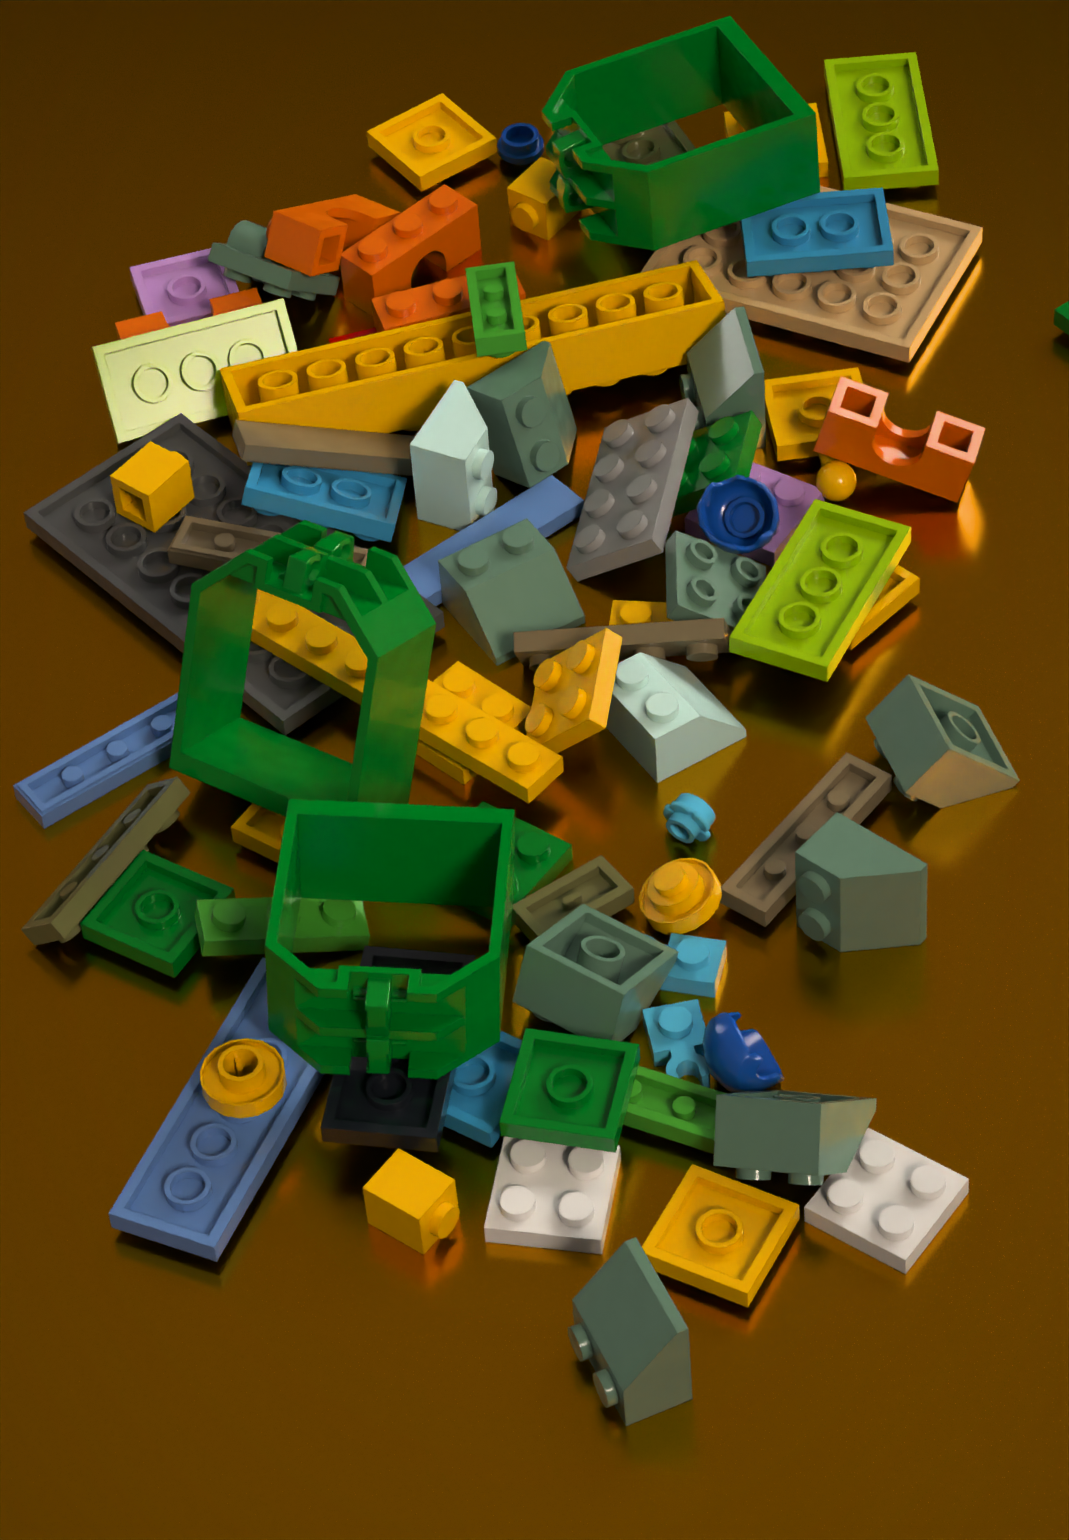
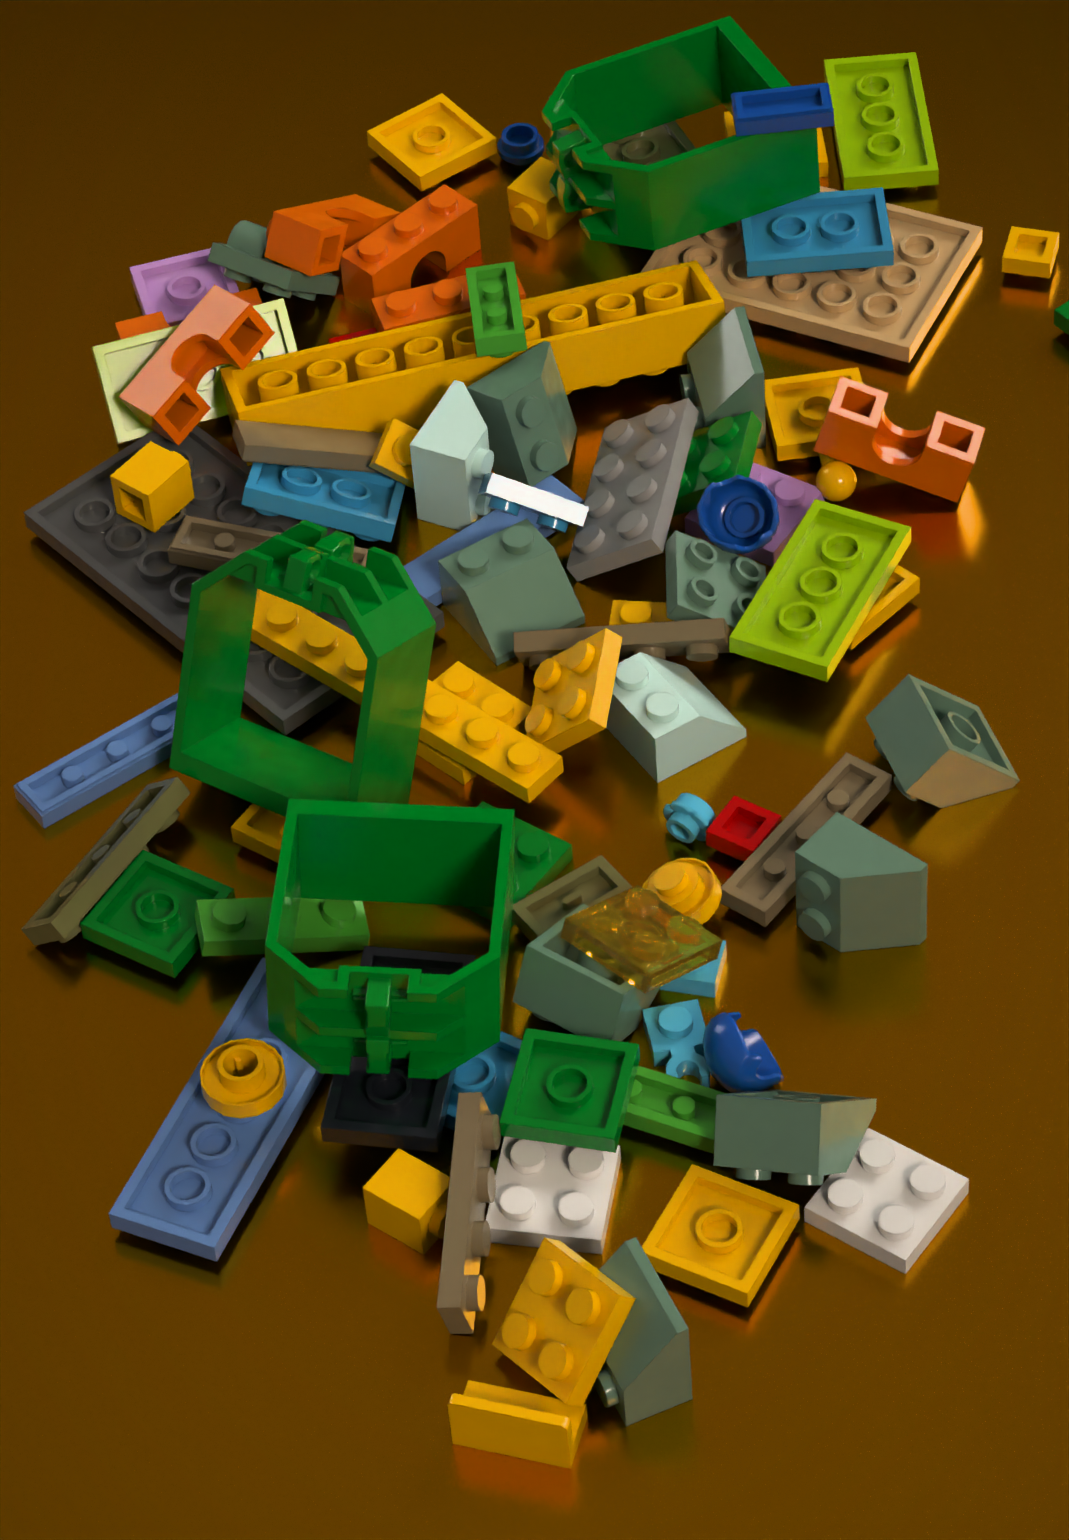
(213, 334): none -> orange arch
(393, 452): none -> yellow plate
(466, 1231): none -> dark tan plate
(512, 495): none -> plate
(516, 1423): none -> yellow panel
(563, 1322): none -> yellow plate
(641, 938): none -> clear yellow plate
(741, 828): none -> red plate
(782, 109): none -> blue tile
(1030, 252): none -> yellow plate

